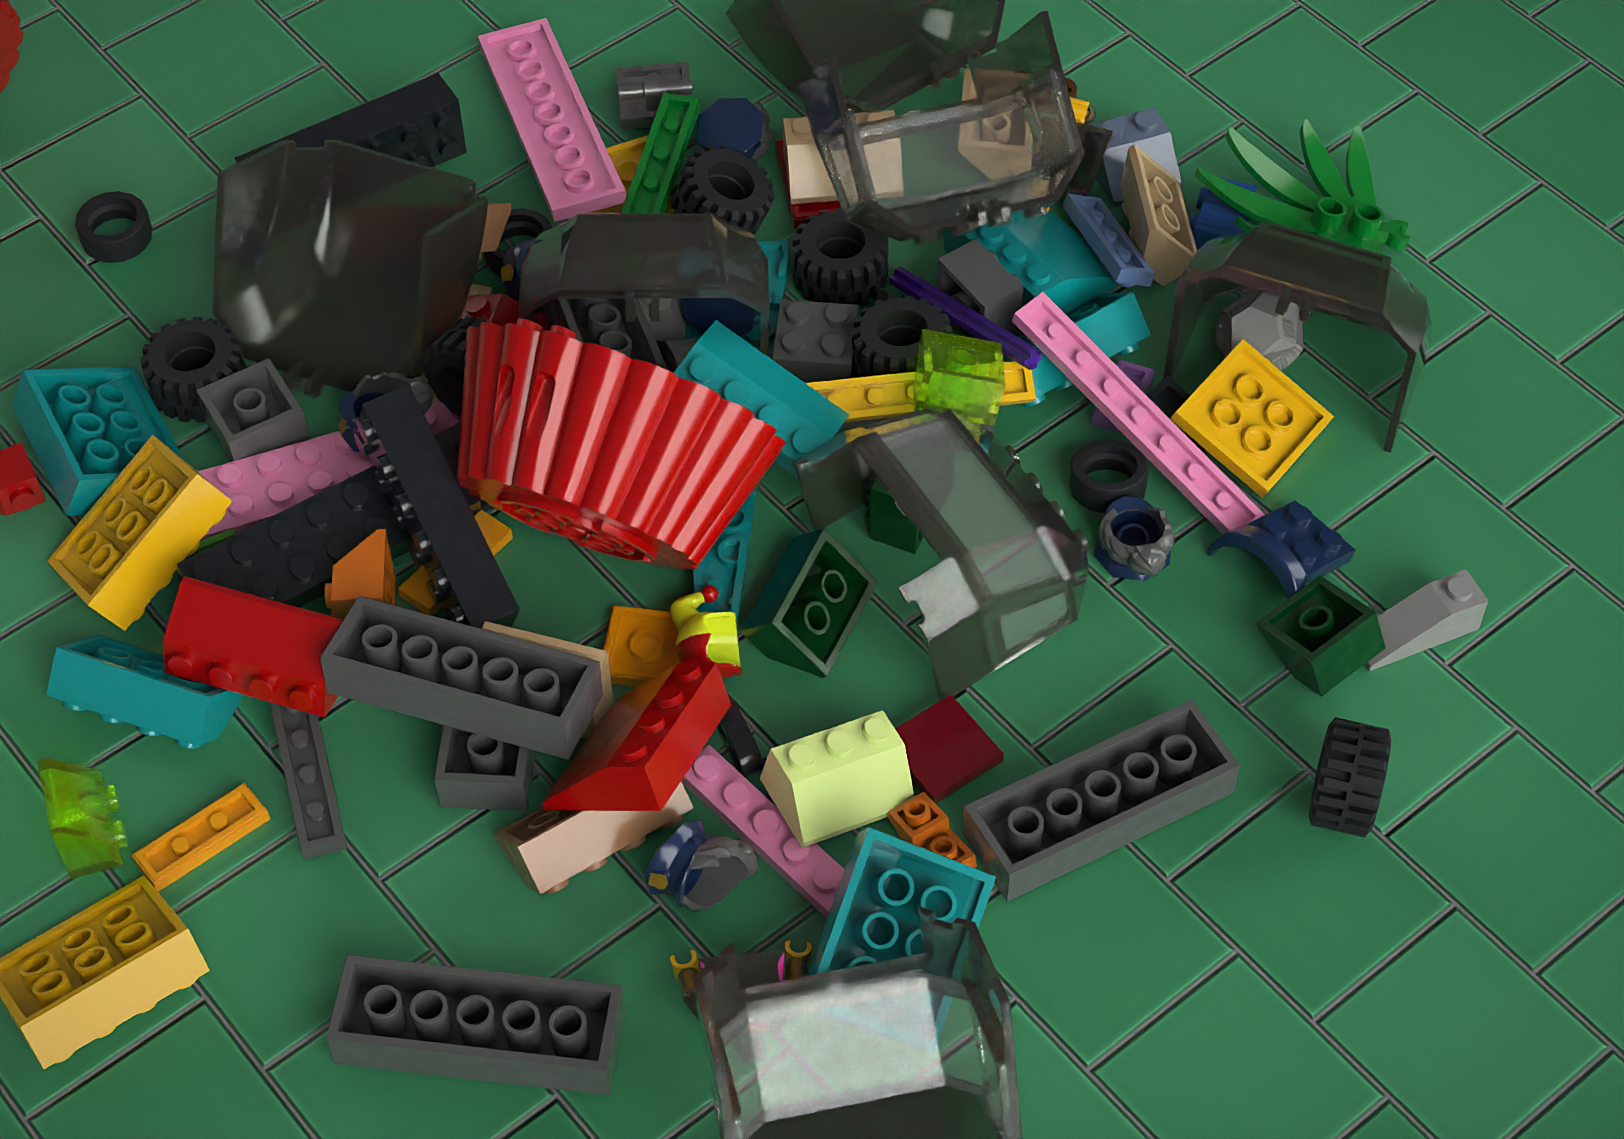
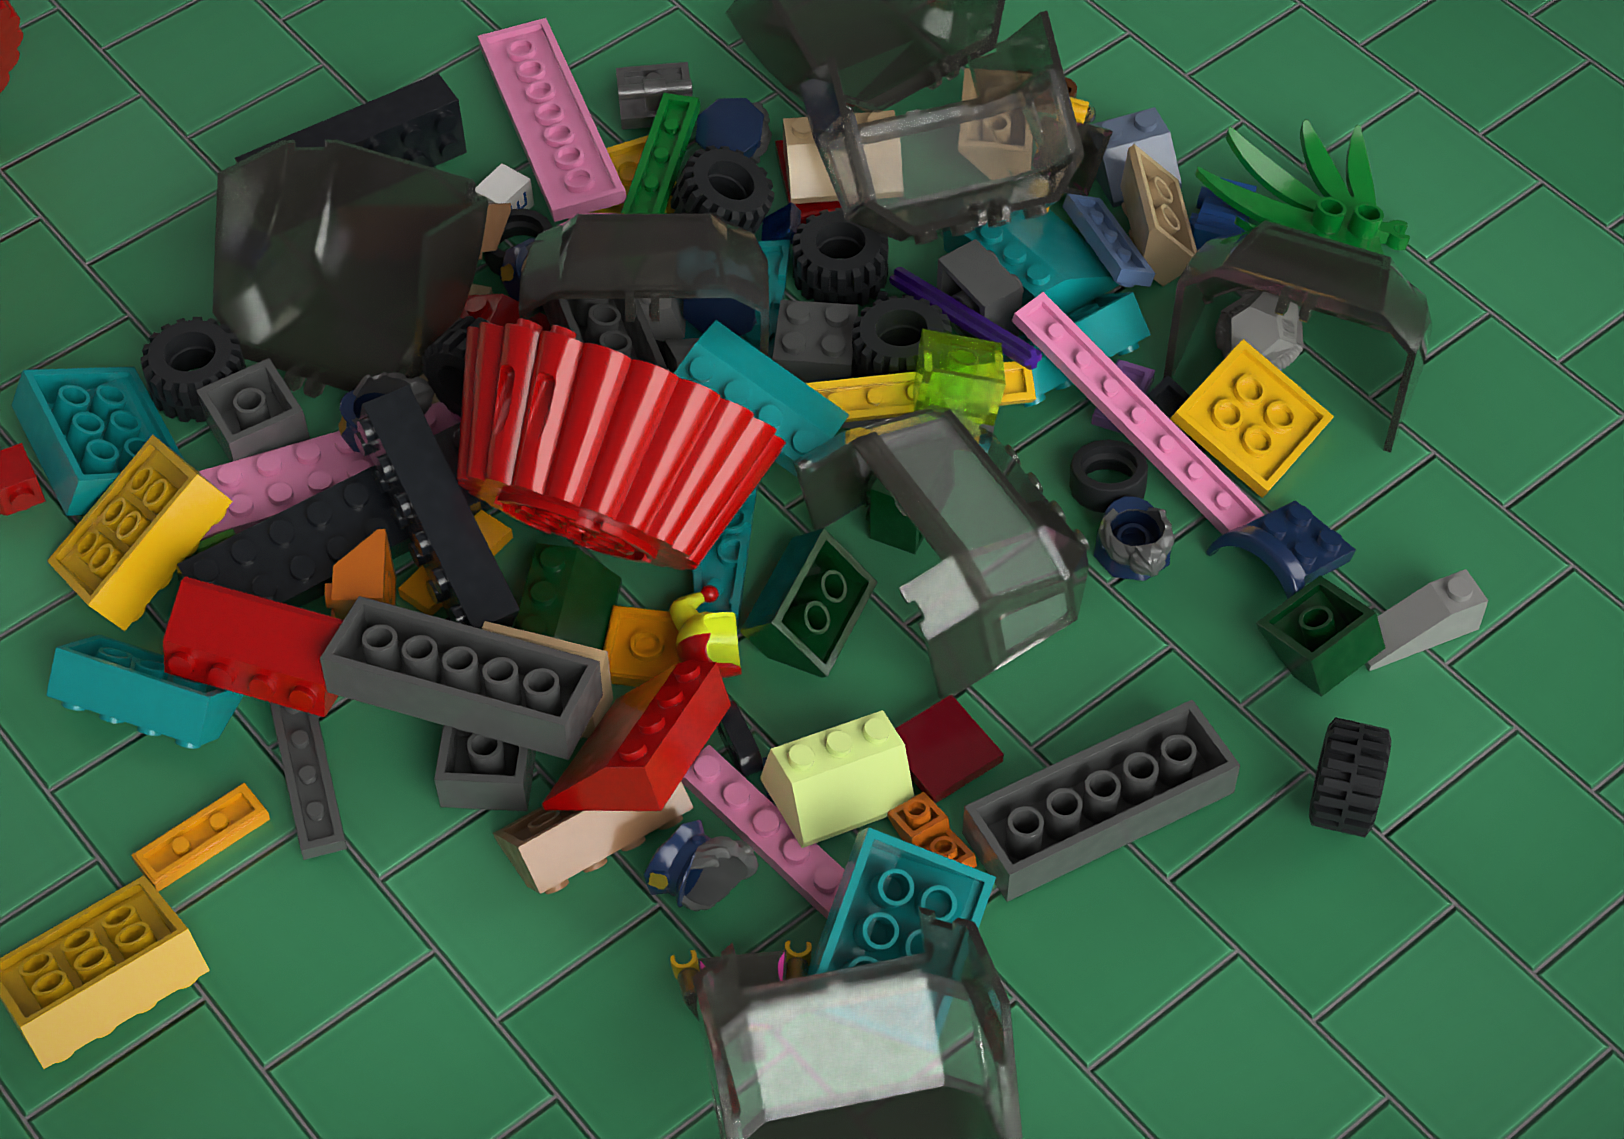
(82, 817): clear neon green slope -> none
(114, 247): black tyre -> none
(477, 1024): dark grey brick -> none
(507, 186): none -> white brick
(568, 596): none -> dark green slope
(781, 224): none -> clear blue plate

